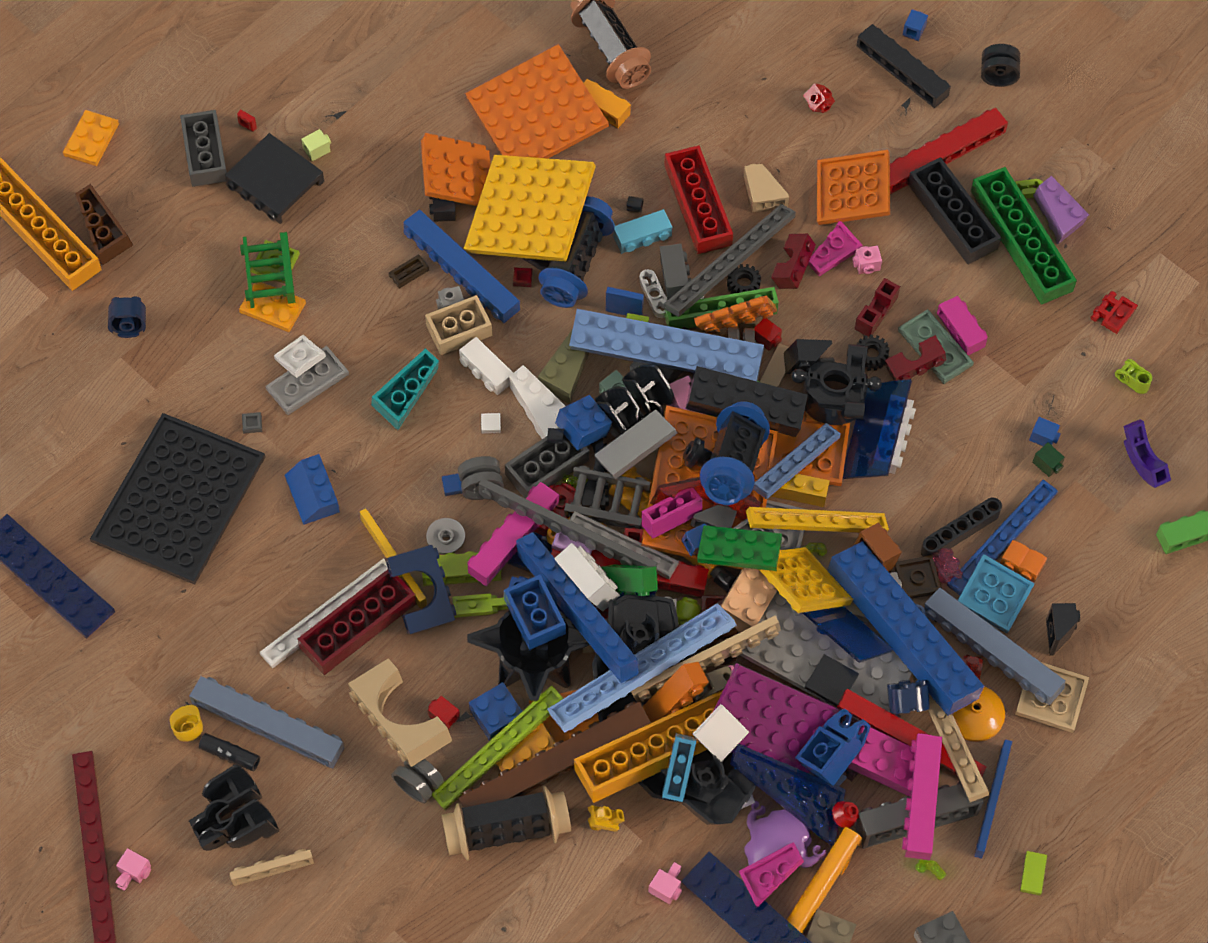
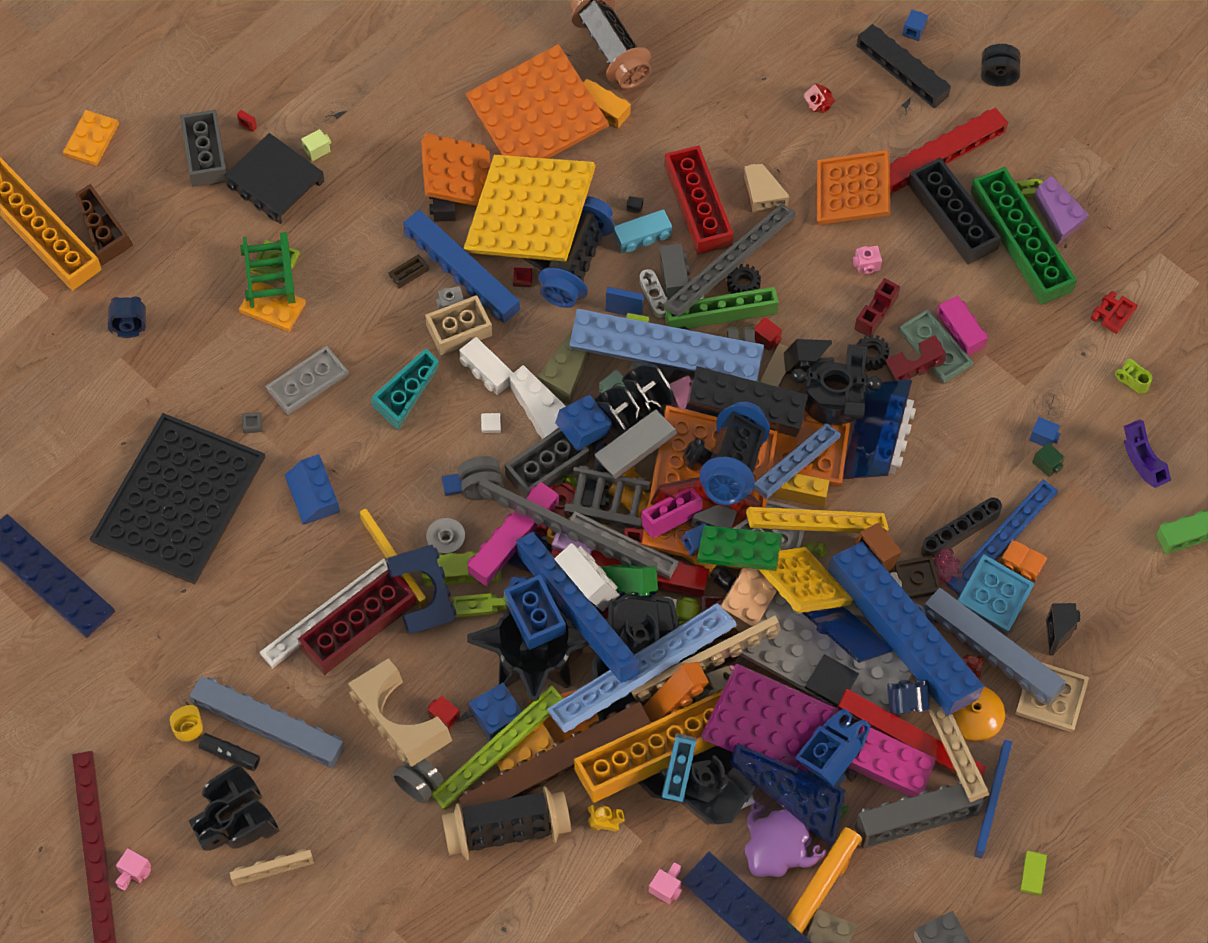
(299, 356): white tile -> none
(555, 436): black hose -> none
(720, 732): white tile -> none
(736, 314): orange hinge -> none
(770, 872): dark pink wing -> none
(790, 273): dark red arch -> none
(834, 250): dark pink wing -> none
(845, 814): red cone -> none
(923, 796): dark pink brick -> none
(932, 866): clear neon green arm -> none

